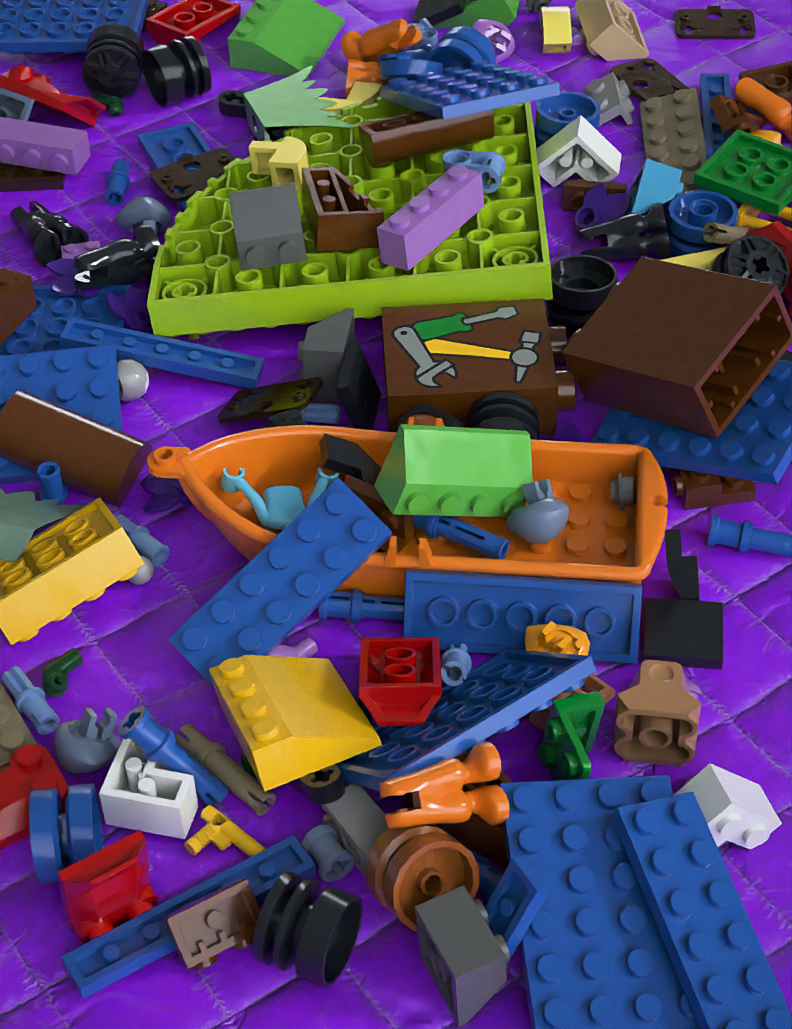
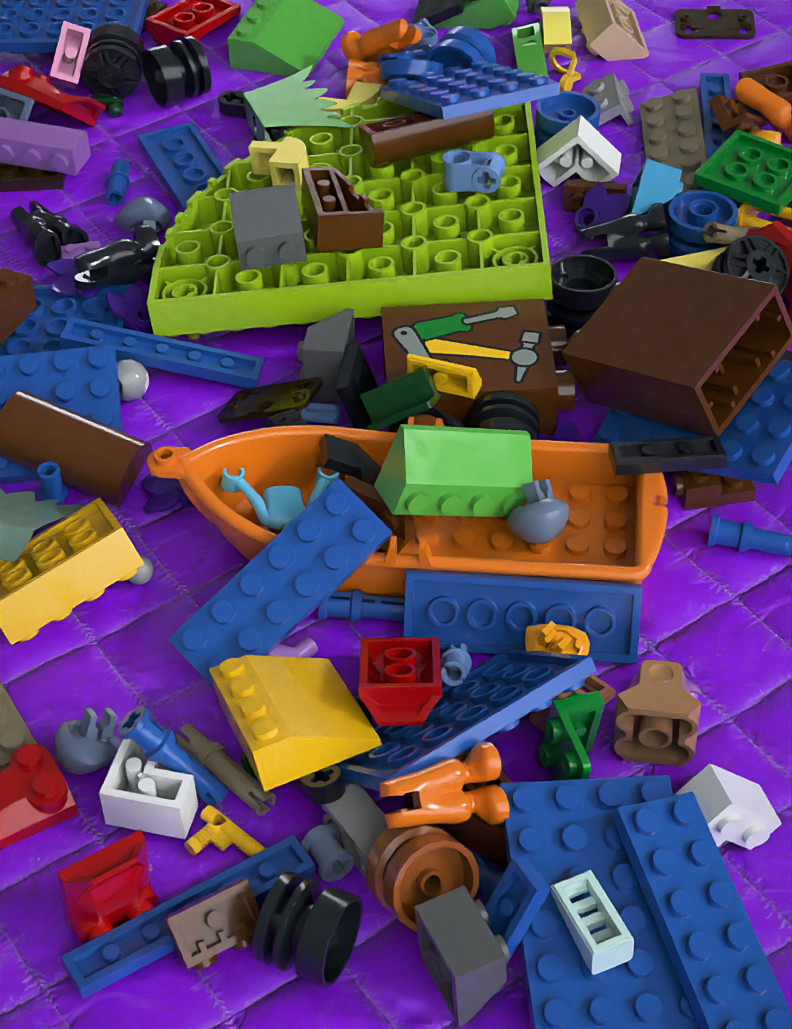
(30, 701): medium blue axle -> none
(56, 673): dark green arm -> none
(63, 833): blue wheel -> none
(69, 55): none -> bright pink brick
(143, 542): medium blue axle -> none
(175, 176): dark brown axle -> none
(400, 398): none -> dark green panel
(430, 217): medium lavender brick -> none
(448, 376): none -> yellow slope
(463, 534): blue pin -> none
(499, 37): medium lavender piece -> none
(529, 49): none -> bright green slope
(570, 75): none -> yellow piece
(603, 948): none -> light aqua slope
(623, 491): dark grey plate -> none
(658, 79): dark brown axle -> none
(667, 455): none -> black tile
(681, 569): black slope -> none
(684, 632): black tile -> none

